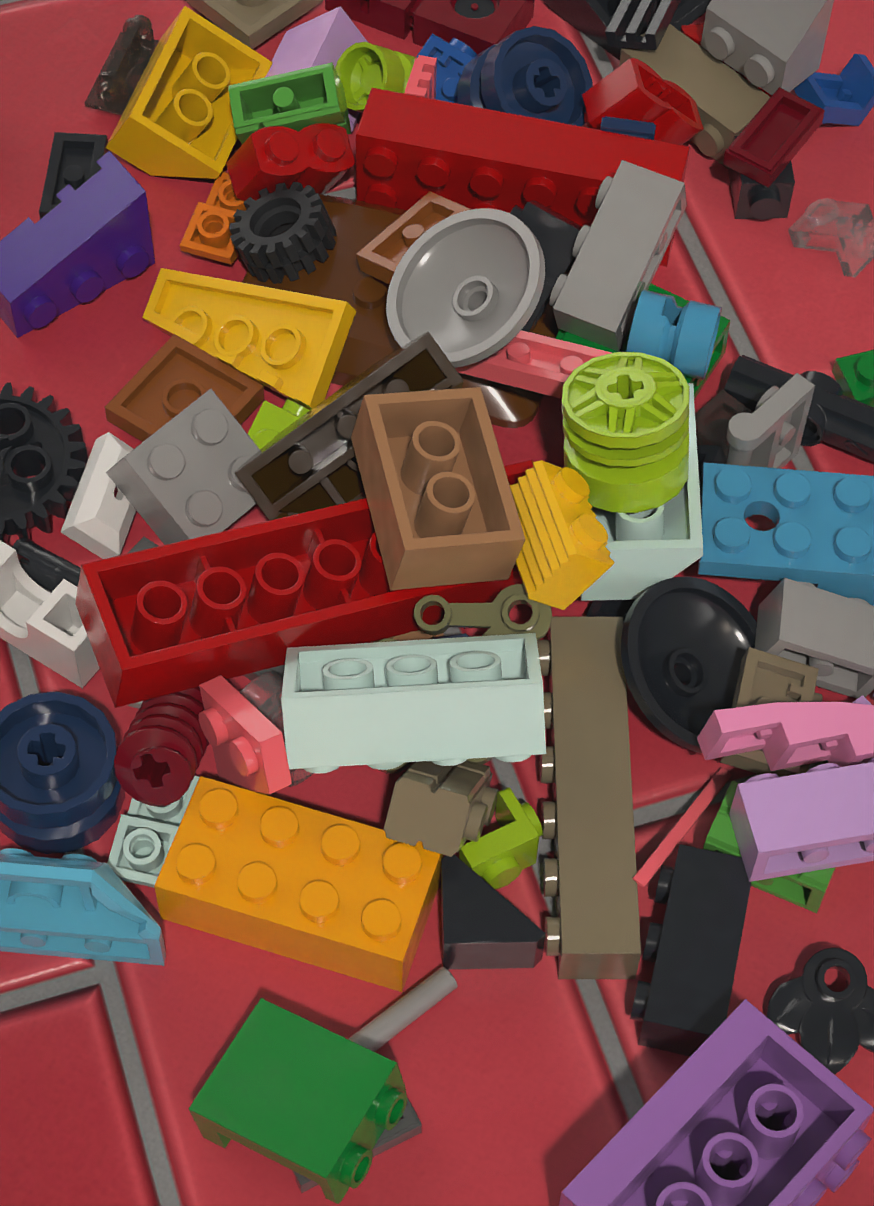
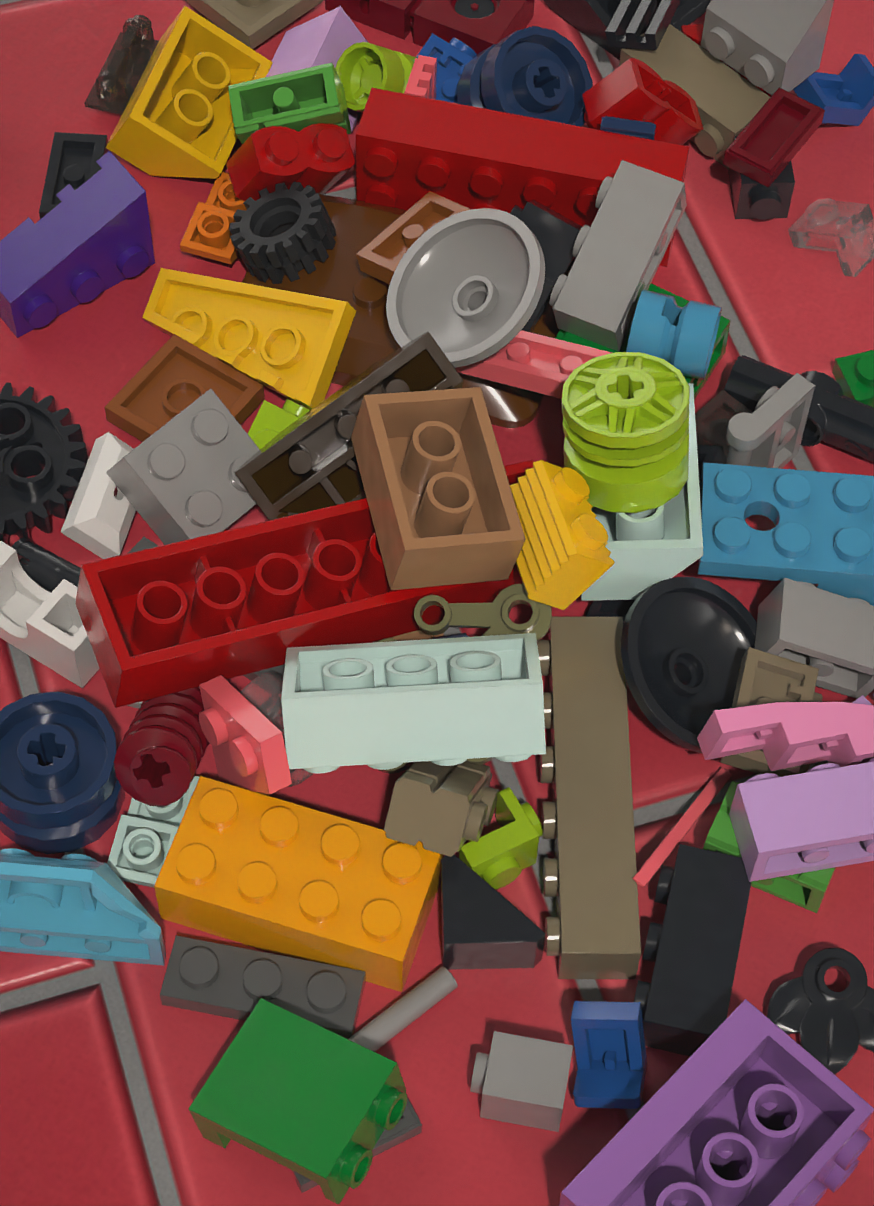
(233, 979): none -> dark grey plate
(522, 1080): none -> light grey brick
(609, 1054): none -> blue bracket

